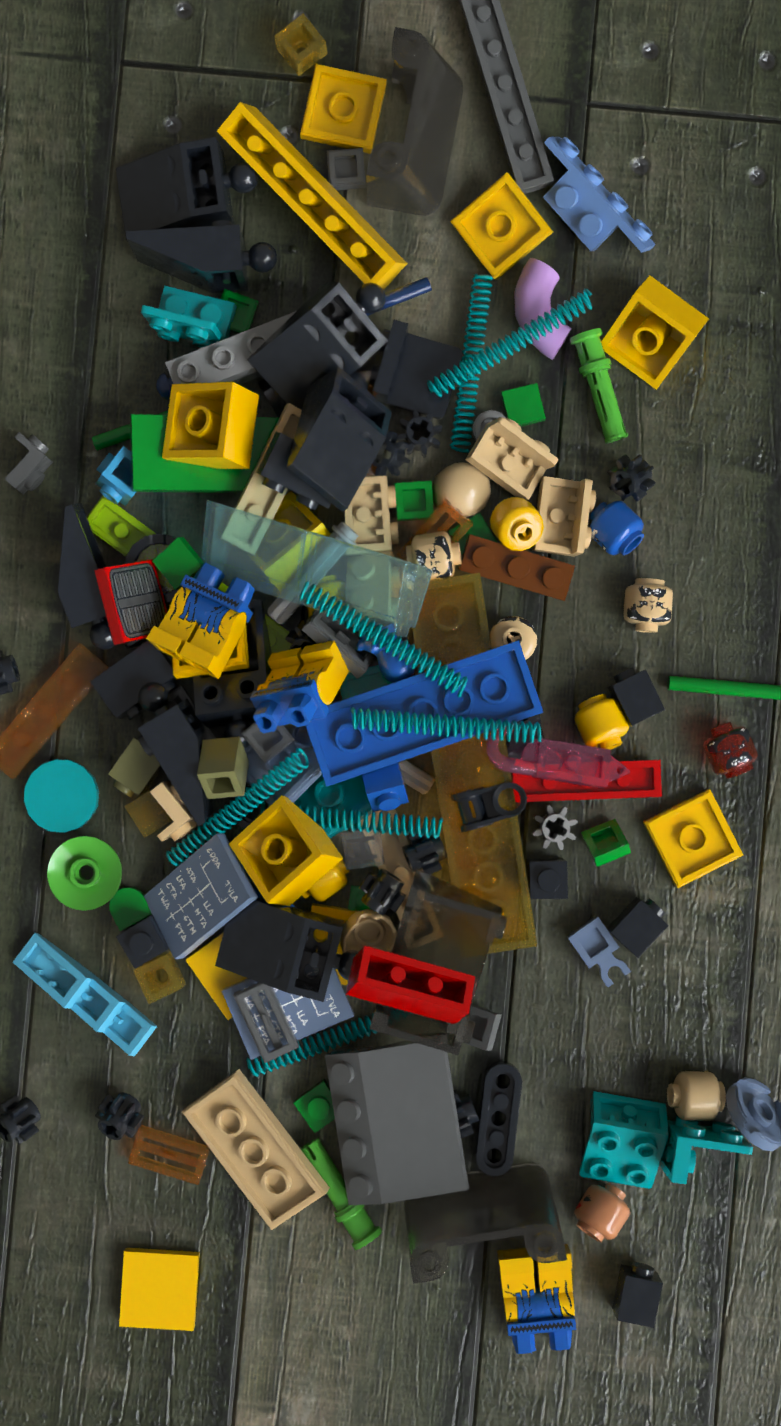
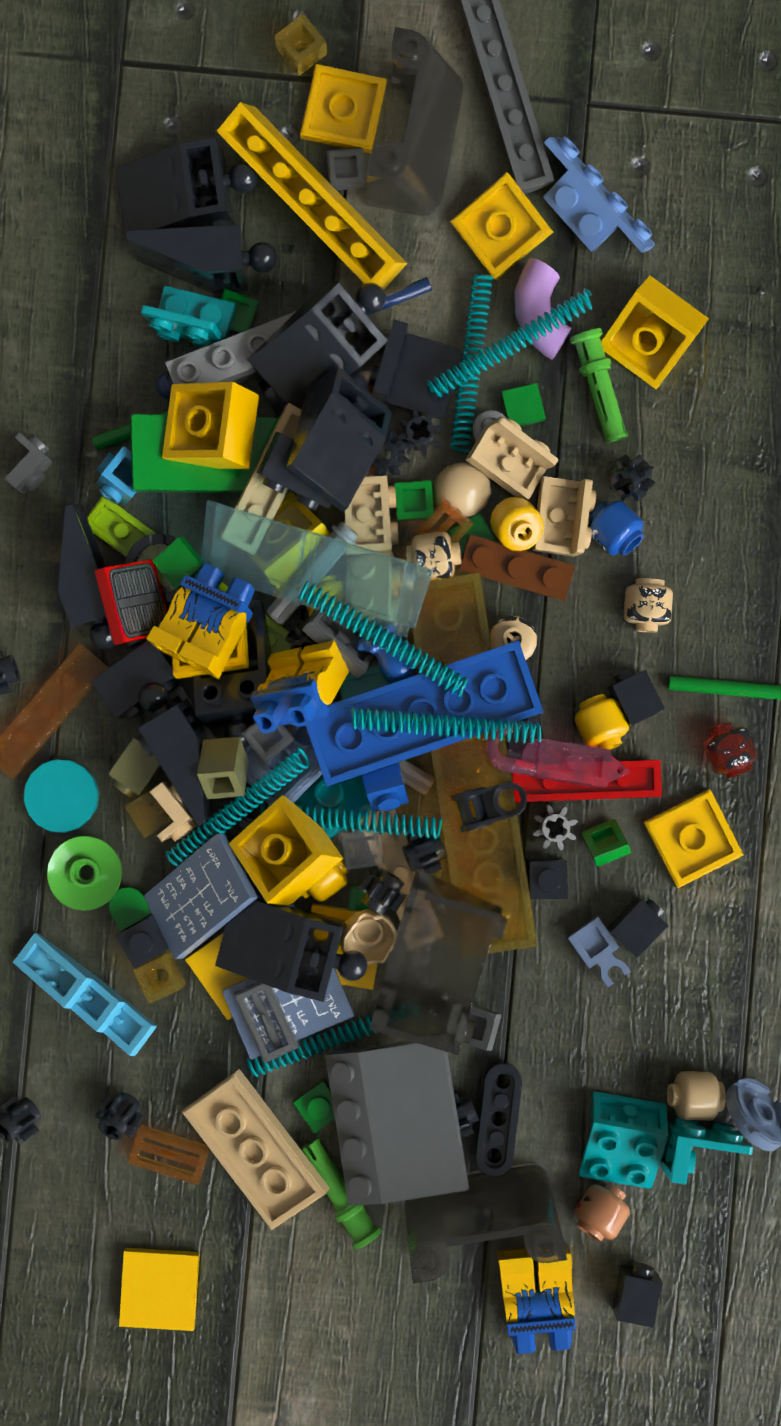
(410, 985): red brick -> none

